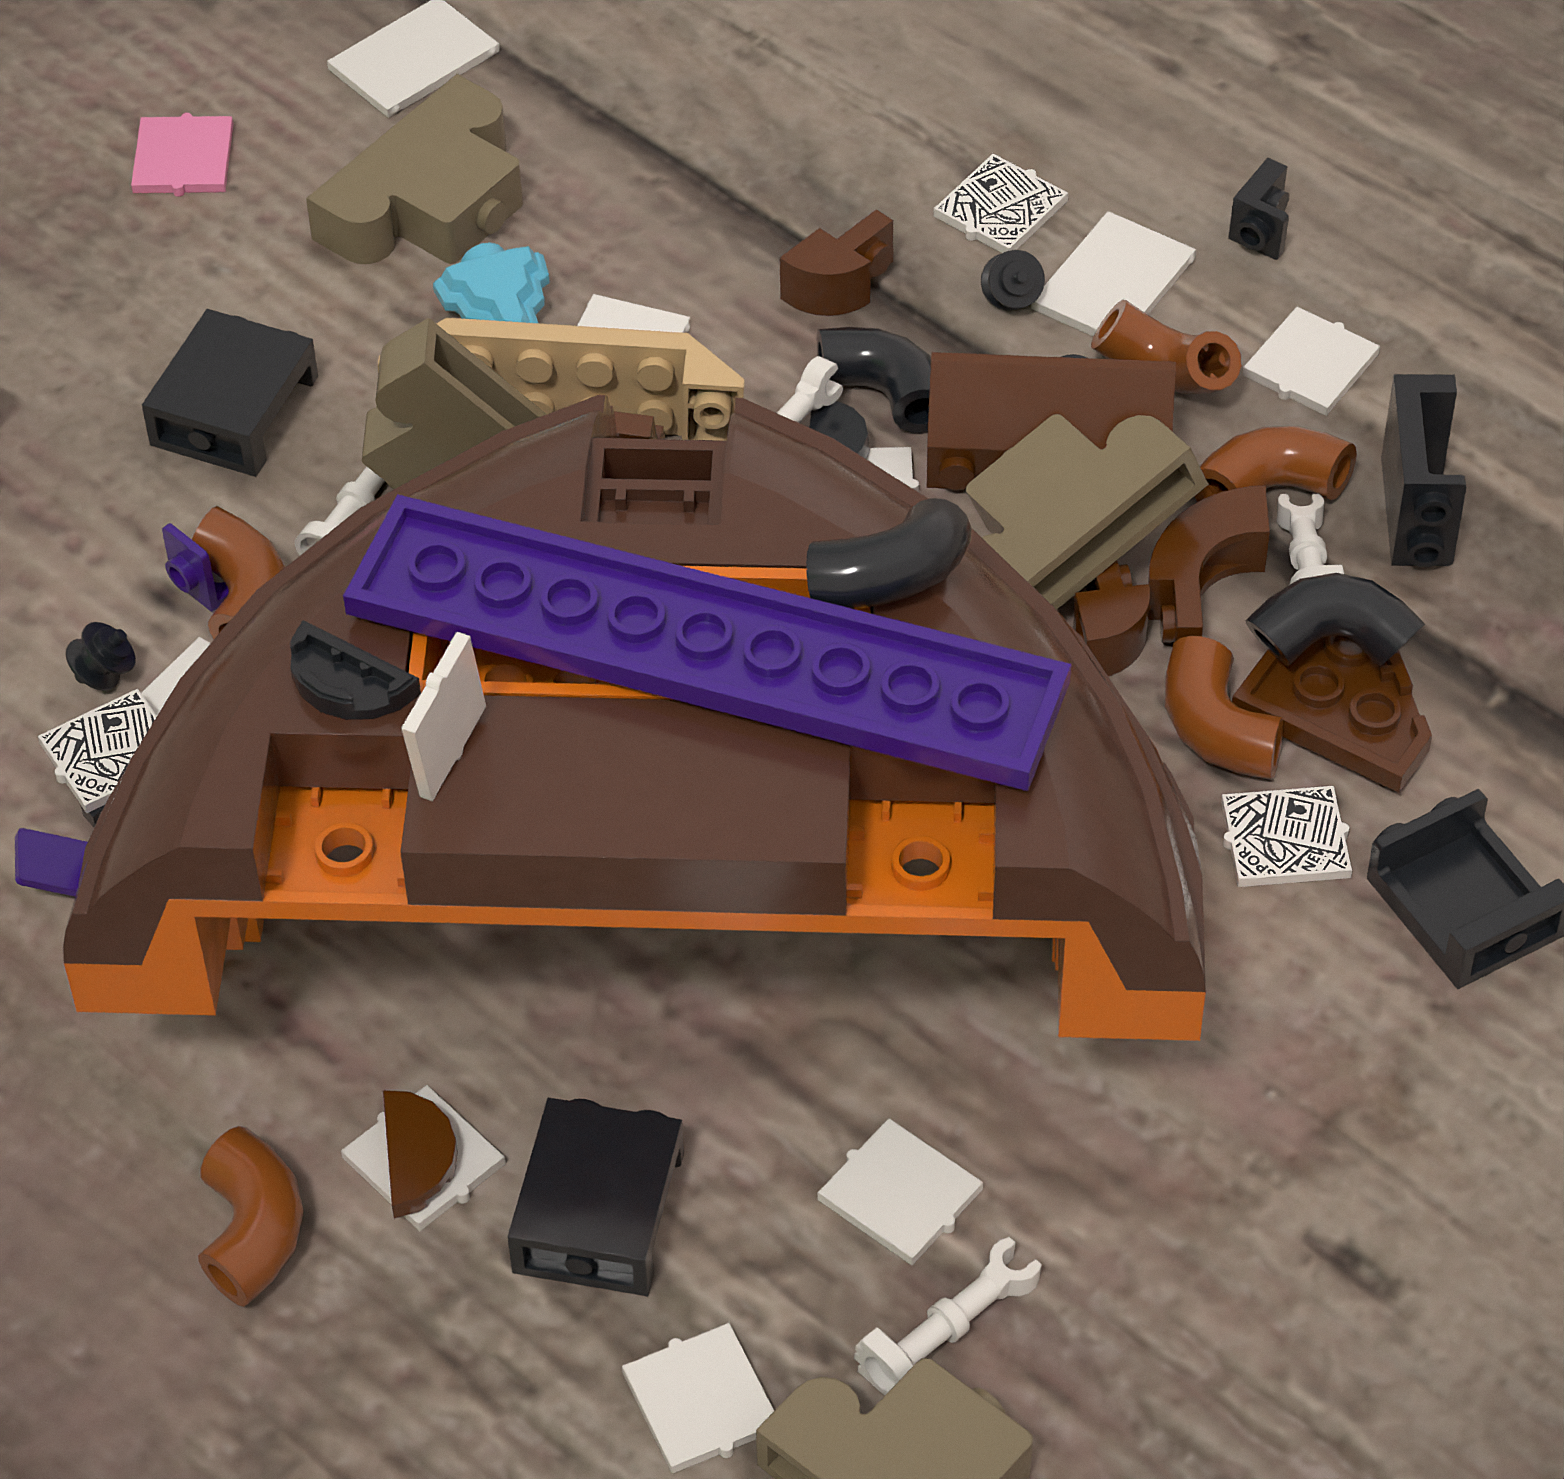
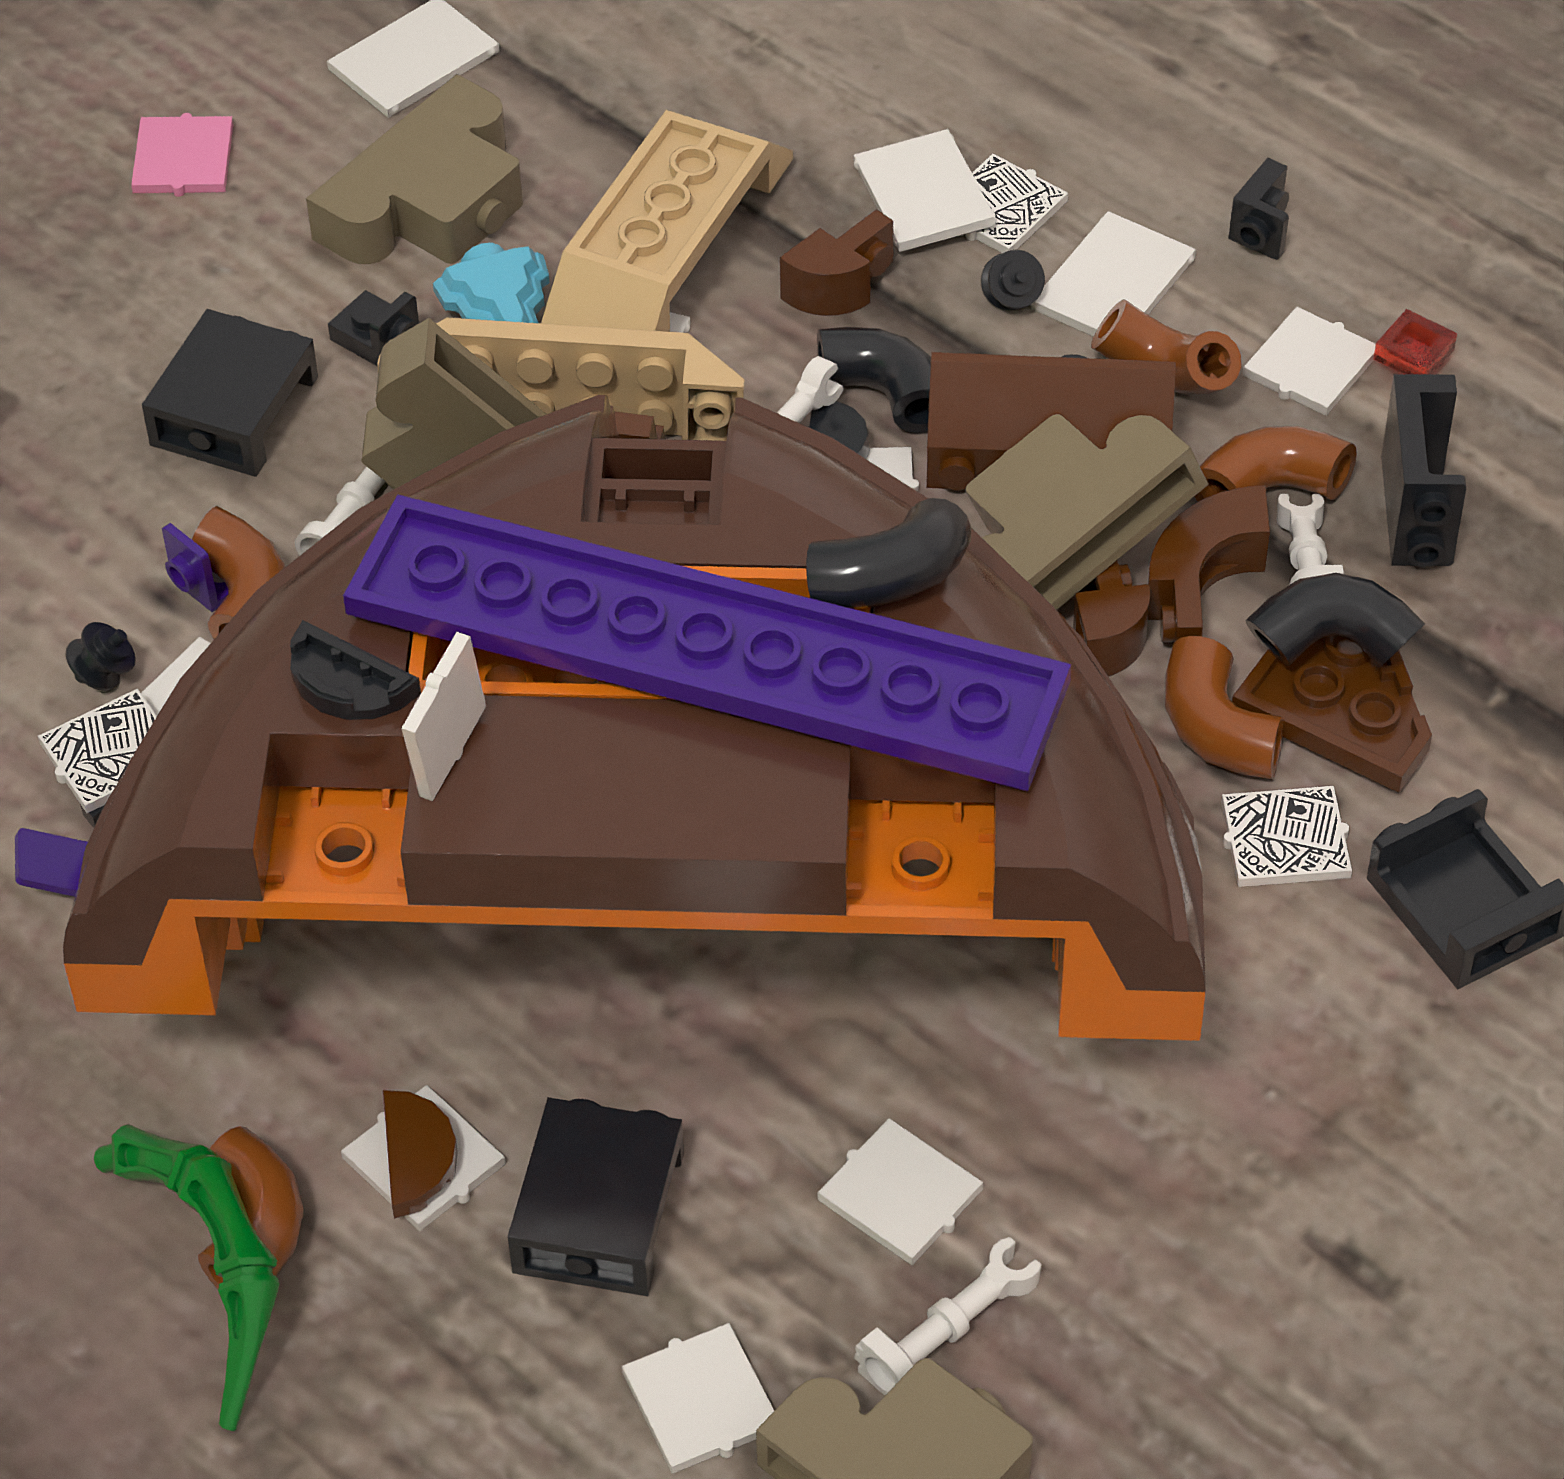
(240, 1256): none -> green animal
(372, 323): none -> black bracket
(658, 223): none -> tan slope
(924, 189): none -> white piece
(1415, 345): none -> clear red plate

